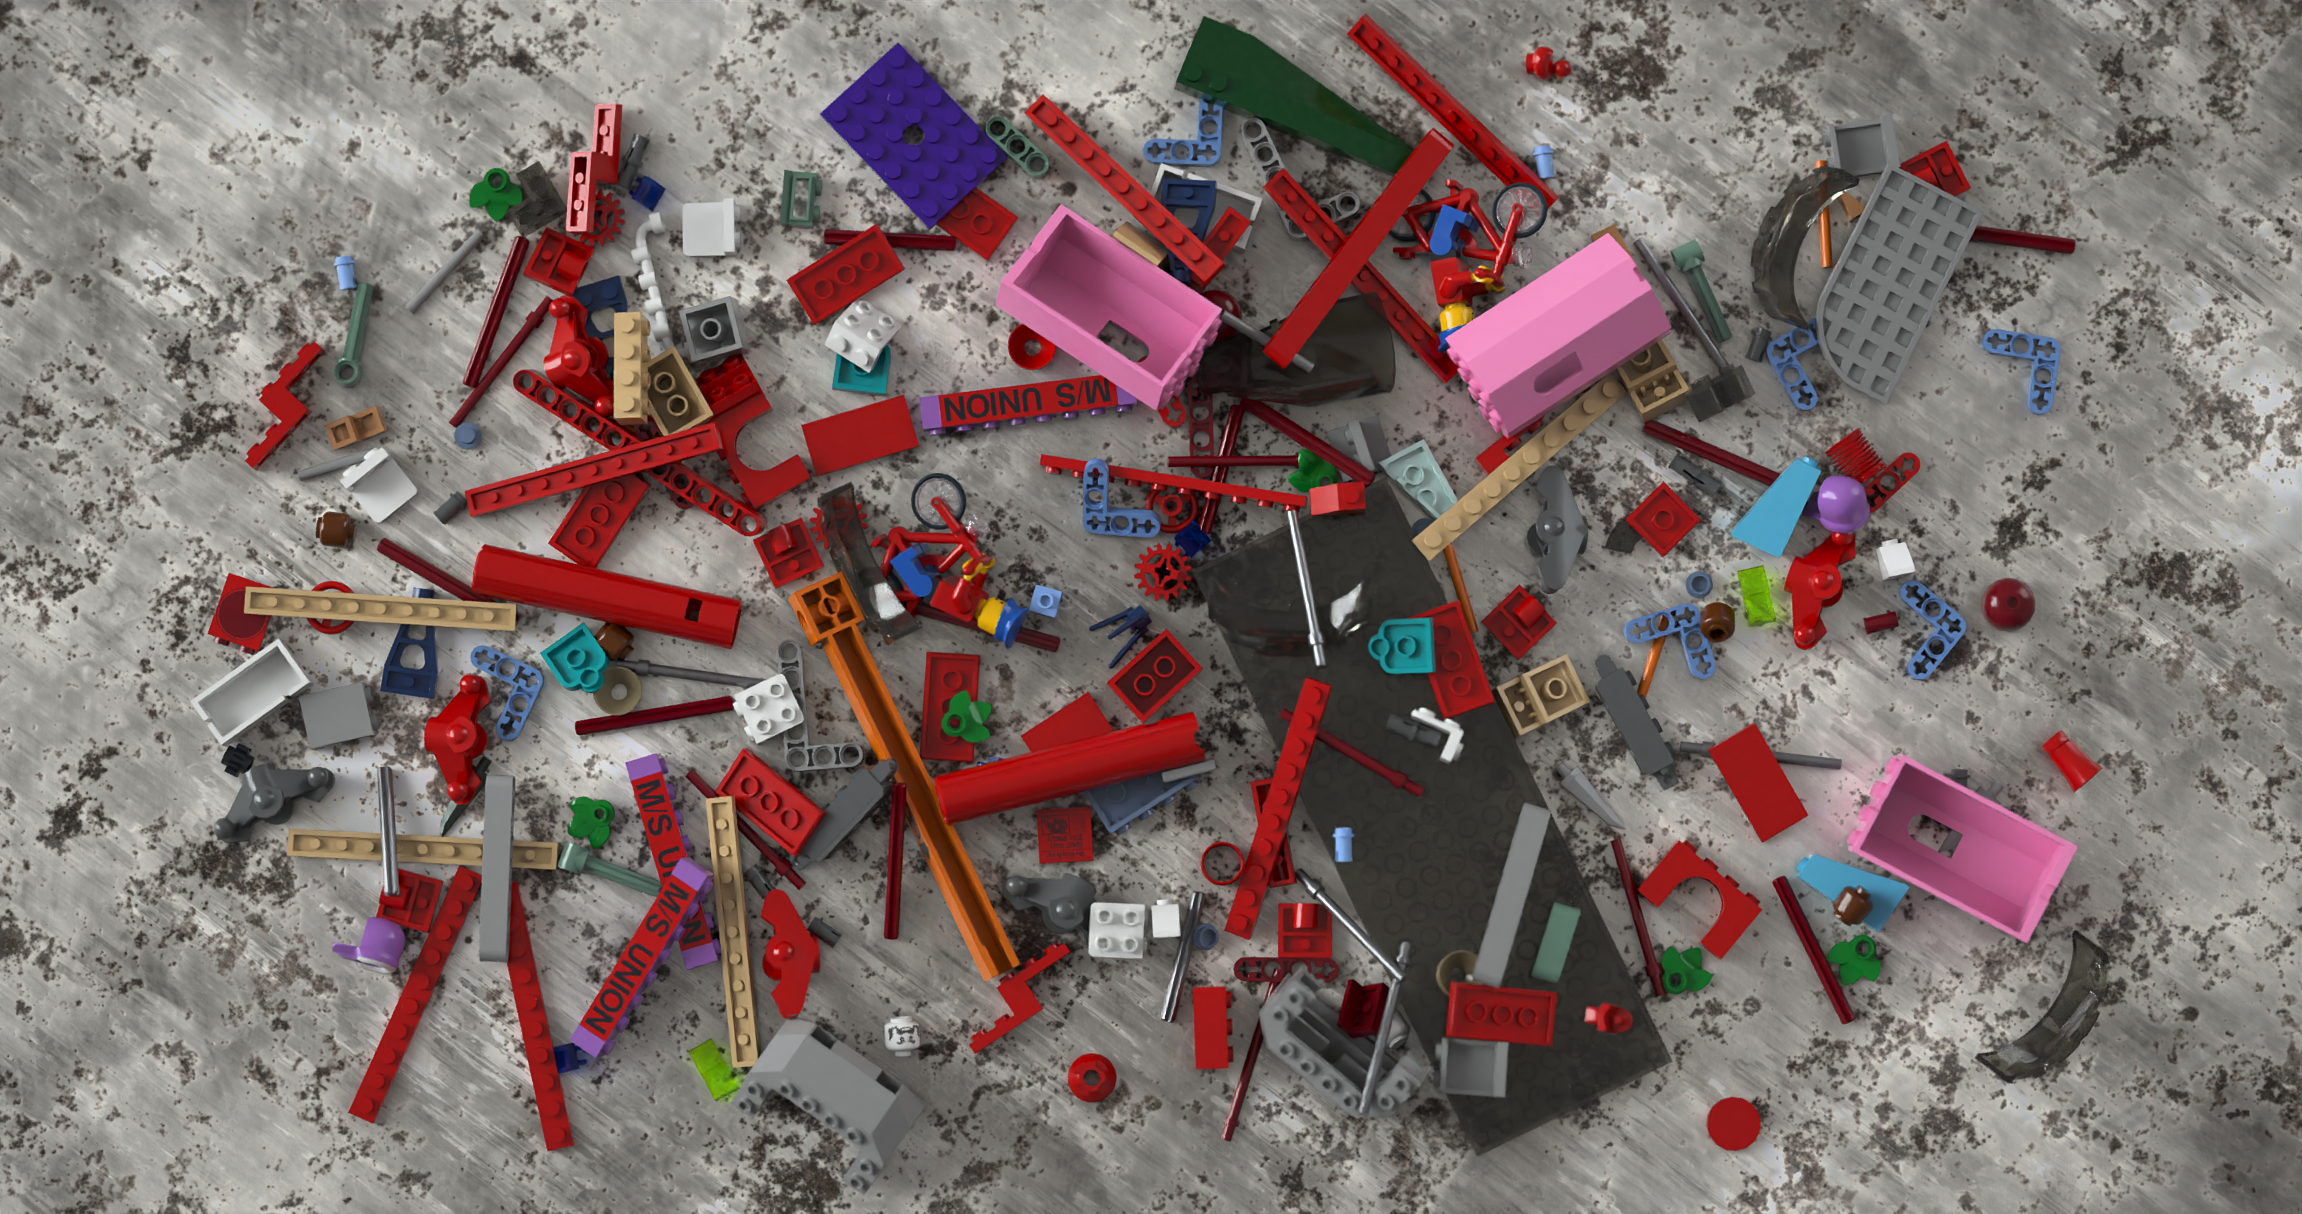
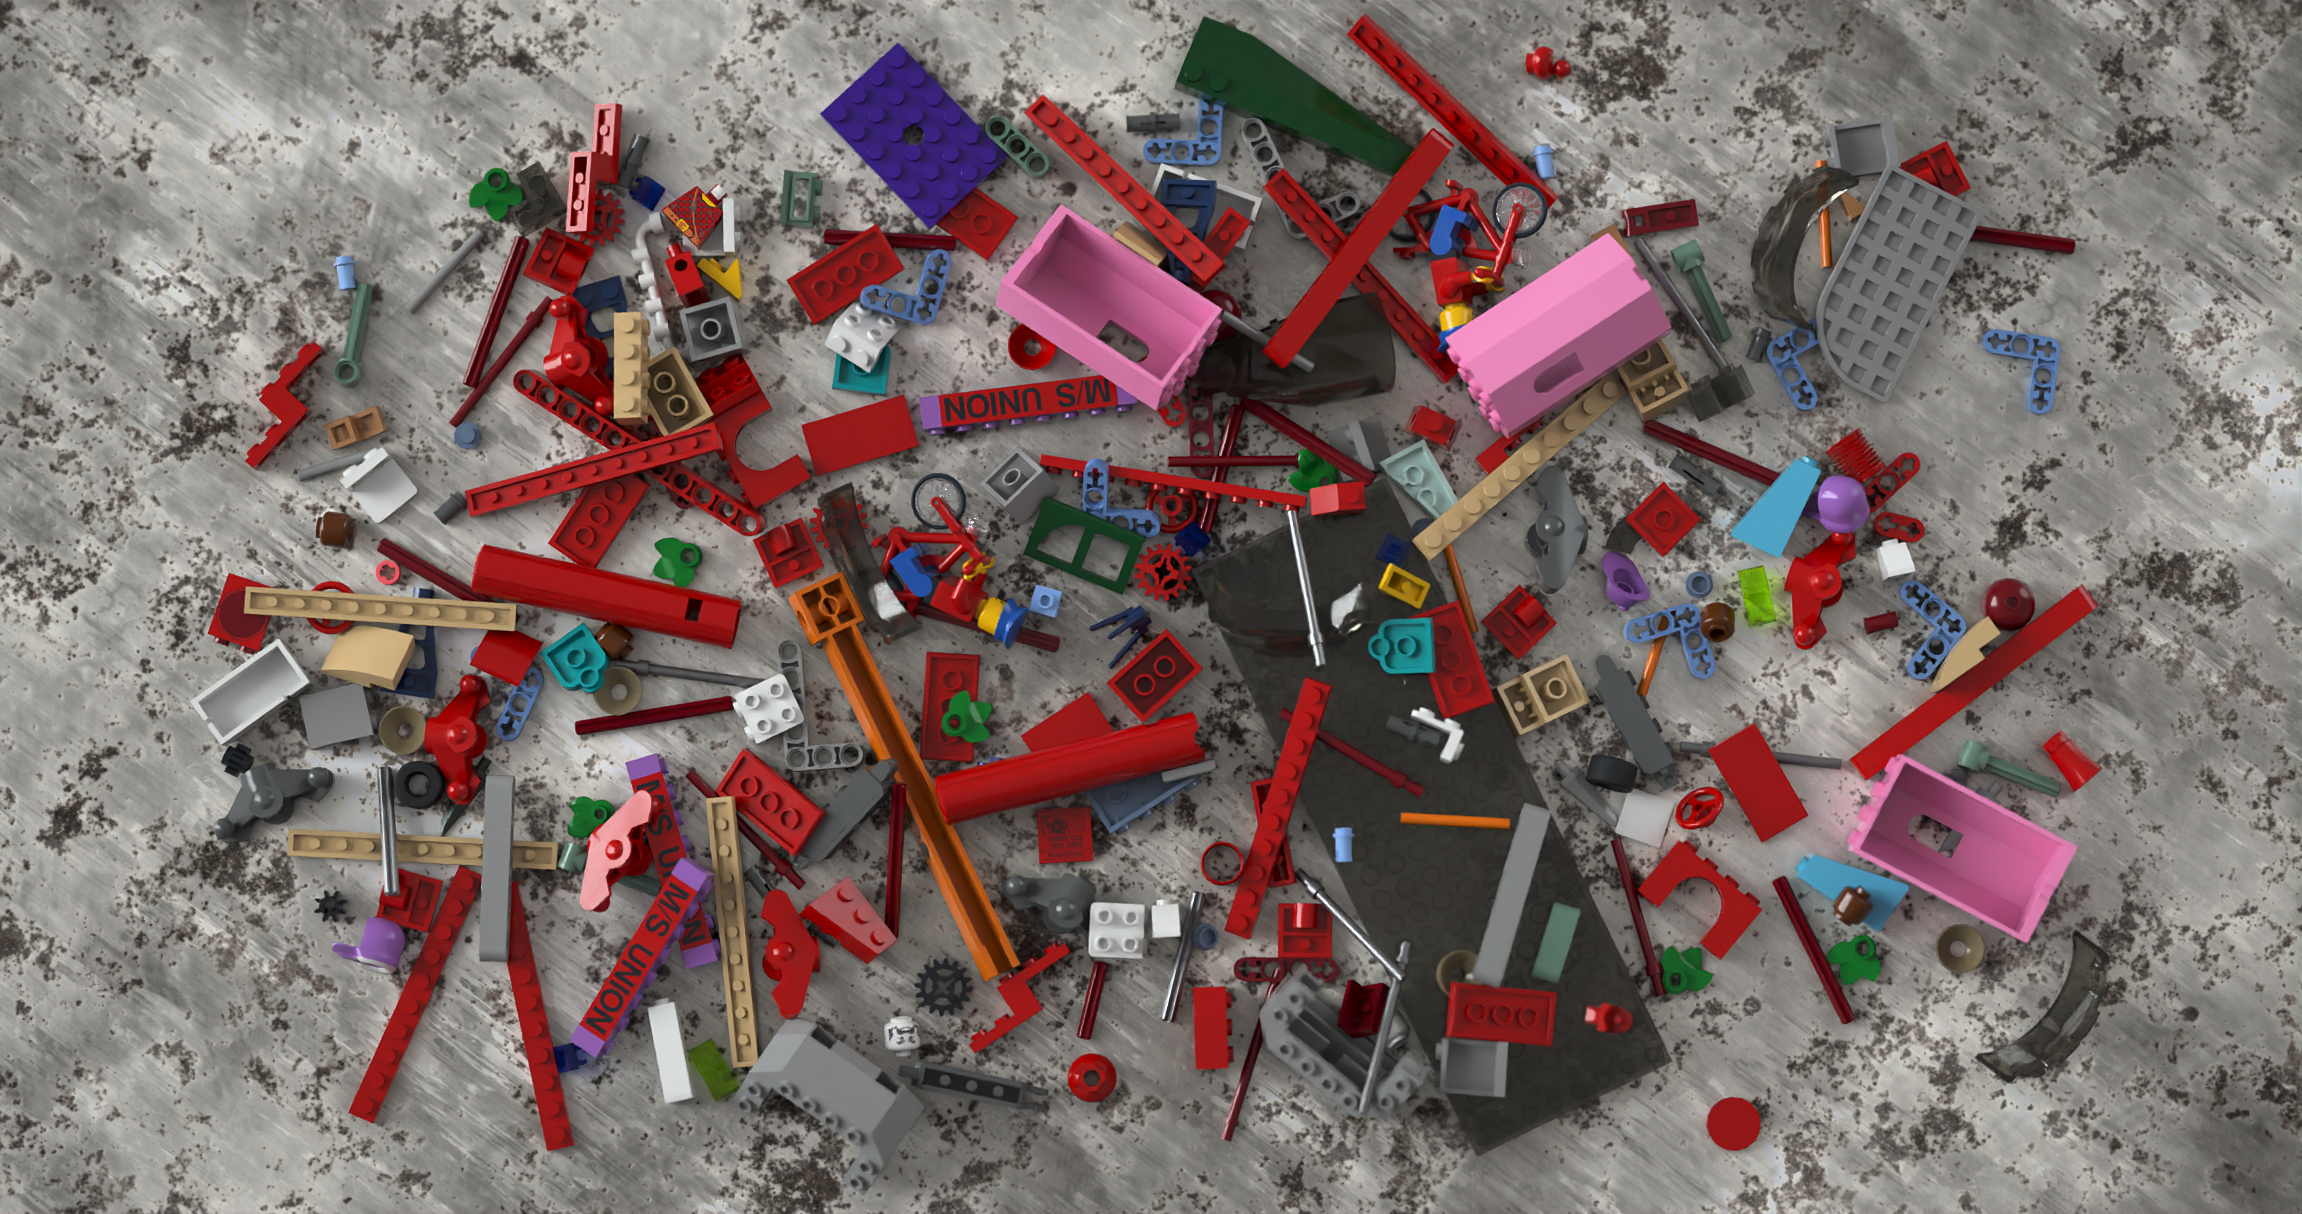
(324, 910): none -> black gear
(369, 656): none -> tan slope
(389, 730): none -> dark tan piece
(392, 565): none -> coral bush
(424, 801): none -> black tyre
(506, 655): none -> red slope
(617, 850): none -> piece
(671, 1051): none -> white slope
(673, 561): none -> green plate
(686, 276): none -> red torso
(697, 213): none -> torso
(729, 281): none -> yellow slope
(850, 920): none -> wedge
(913, 303): none -> medium blue beam
(951, 996): none -> black gear
(972, 1085): none -> dark grey hinge
(1019, 485): none -> light grey slope
(1058, 514): none -> dark green window
(1092, 1000): none -> dark red axle
(1134, 122): none -> dark grey pin
(1393, 550): none -> clear blue tile
(1404, 586): none -> yellow slope
(1432, 427): none -> red torso
(1453, 820): none -> orange bar
(1611, 773): none -> black tyre
(1624, 581): none -> medium lavender piece
(1644, 817): none -> white sticker
(1660, 218): none -> dark red plate
(1703, 812): none -> red piece
(1899, 520): none -> red beam
(1965, 653): none -> tan slope
(1974, 682): none -> red beam
(1974, 948): none -> dark tan piece
(1976, 758): none -> sand green axle

